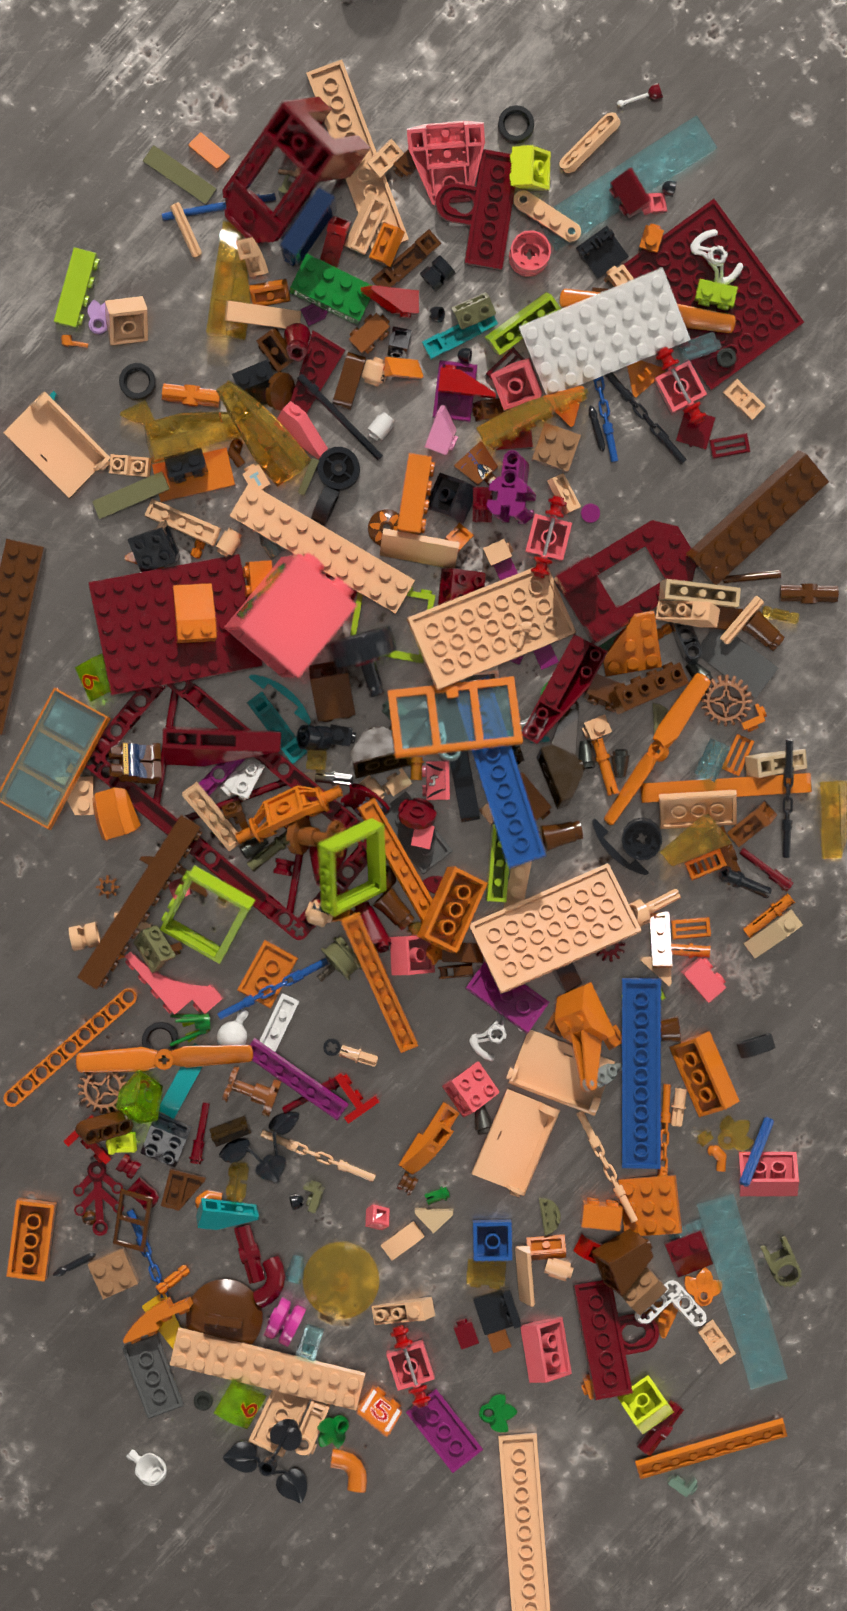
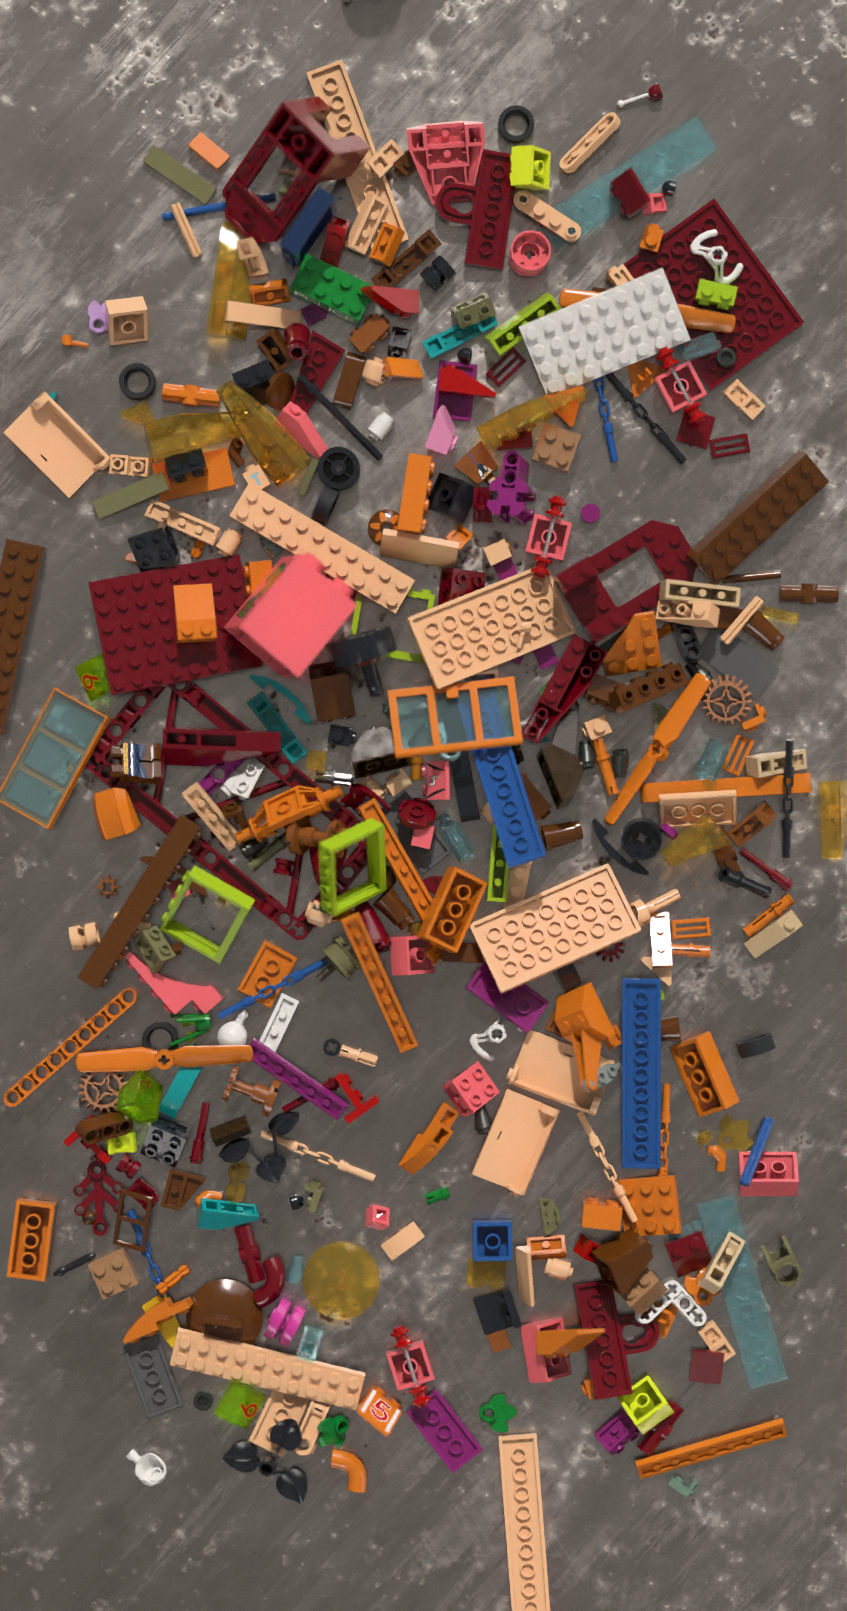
(76, 288): lime brick -> none
(82, 795): light nougat wing -> none
(314, 737): black wheel -> none
(403, 1311): light nougat slope -> none
(407, 1184): reddish brown wheel -> none
(433, 1217): tan slope -> none
(437, 314): black hinge -> none
(455, 838): none -> clear light blue hinge
(460, 971): reddish brown bar -> none
(466, 1333): dark red brick -> none
(487, 409): reddish brown bracket -> none
(516, 383): coral slope -> none
(561, 488): light nougat plate -> none
(564, 1341): none -> orange slope
(596, 428): black piece -> none
(602, 251): black hinge -> none
(617, 1433): none -> magenta bracket
(669, 831): none -> magenta tile
(678, 1107): light nougat axle -> none
(693, 871): orange slope -> none
(703, 978): coral brick -> none
(706, 1366): none -> dark red piece
(721, 1263): none -> tan slope

